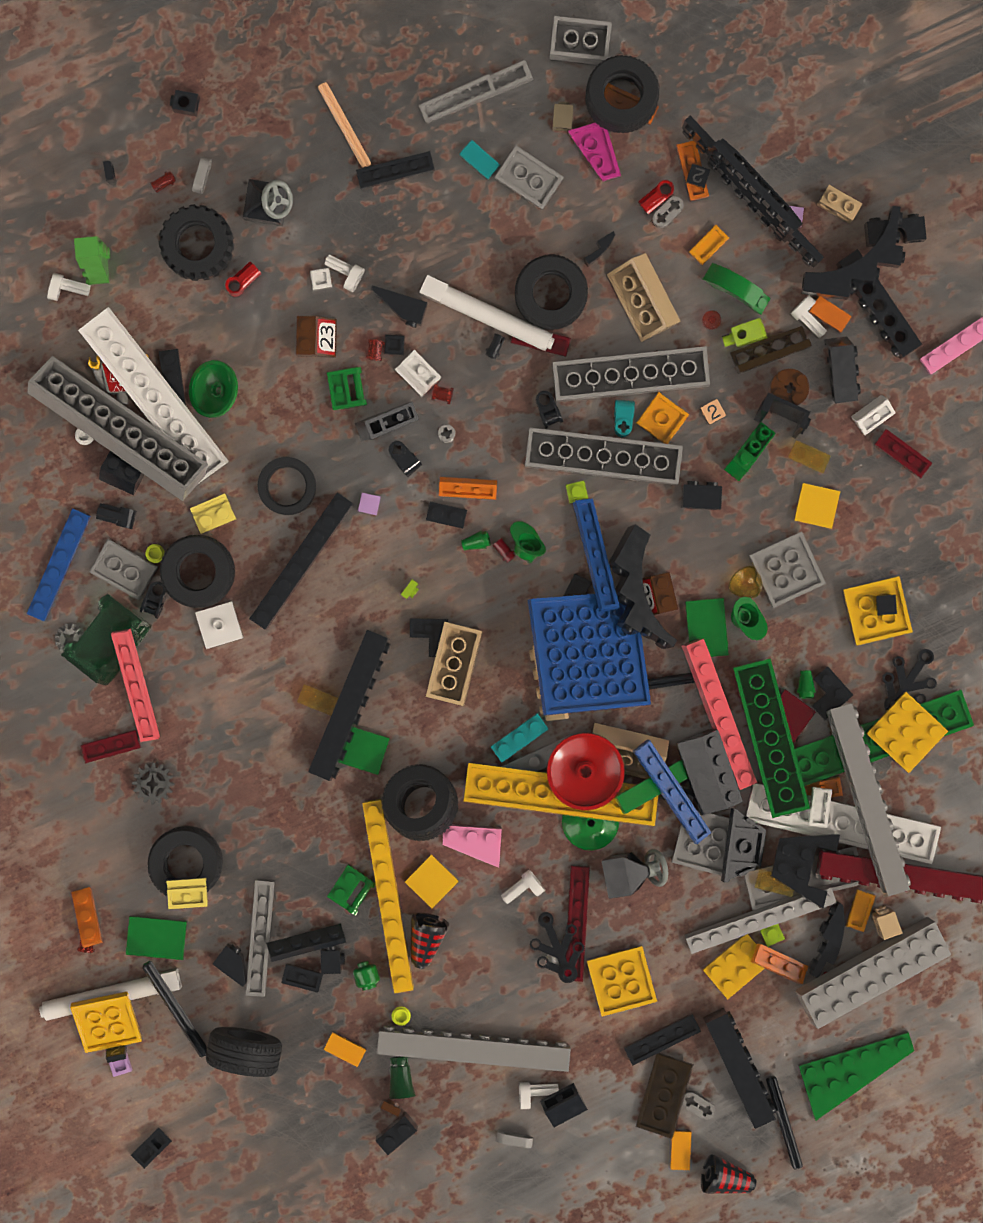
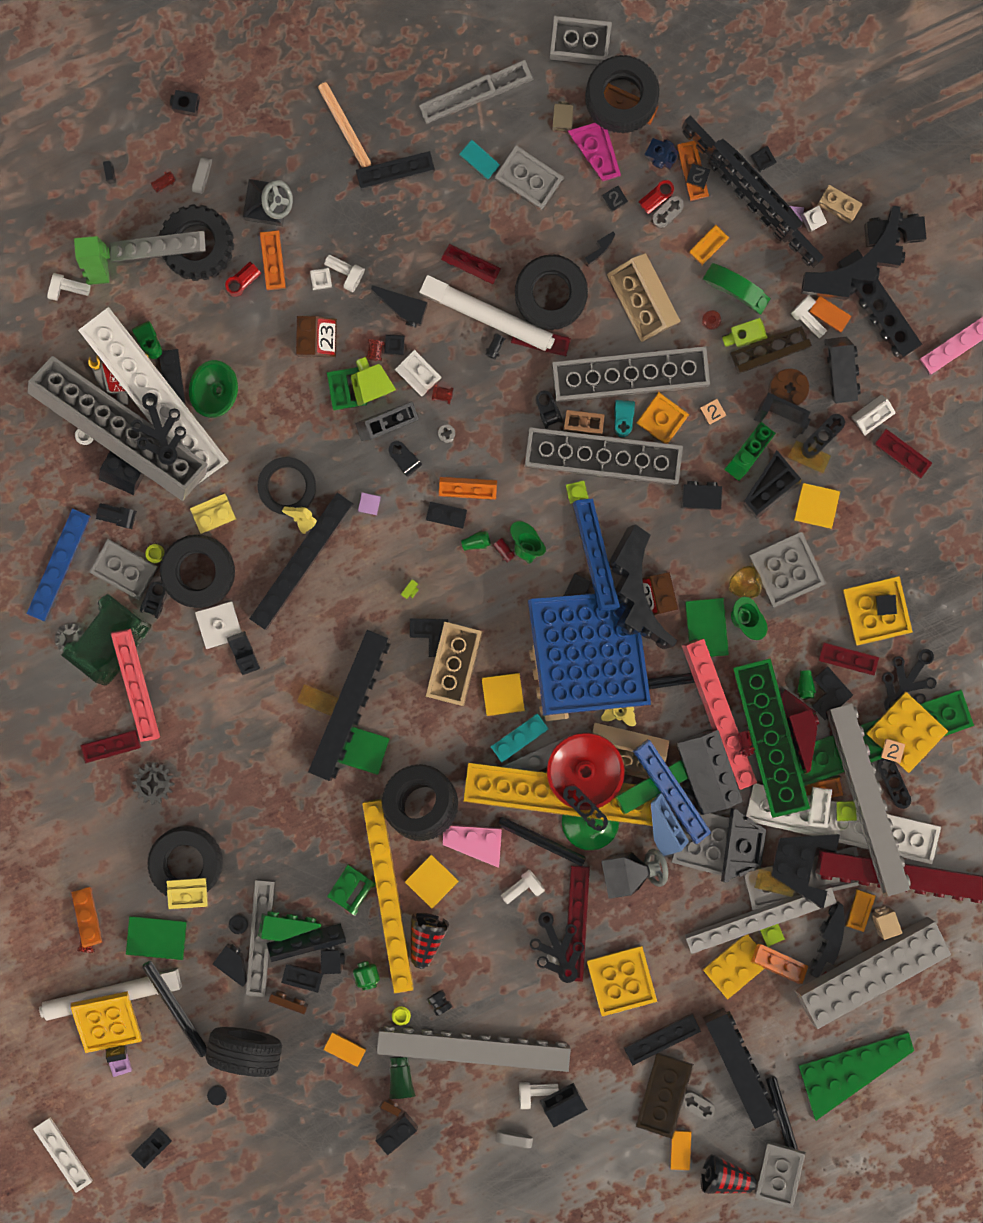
(63, 1155): none -> white plate
(148, 339): none -> green piece
(157, 246): none -> light grey plate
(159, 432): none -> black plant
(217, 1095): none -> black tile
(238, 924): none -> black tile
(243, 653): none -> black slope
(272, 260): none -> orange plate
(280, 998): none -> reddish brown plate
(281, 927): none -> green slope
(302, 516): none -> light yellow animal
(370, 382): none -> lime torso
(439, 1002): none -> black wheel
(471, 264): none -> dark red plate
(503, 694): none -> yellow tile
(541, 841): none -> black axle
(584, 423): none -> medium nougat brick
(598, 814): none -> black beam
(614, 198): none -> black tile
(627, 715): none -> light yellow animal
(661, 153): none -> dark blue brick
(666, 829): none -> medium blue slope
(745, 743): none -> dark red pin
(763, 159): none -> black tile
(773, 485): none -> black wedge
(780, 1174): none -> light grey plate
(804, 731): none -> dark red slope
(813, 218): none -> white plate
(825, 427): none -> black beam
(846, 811): none -> lime plate
(848, 659): none -> dark red plate
(892, 750): none -> light nougat tile
(895, 797): none -> black beam

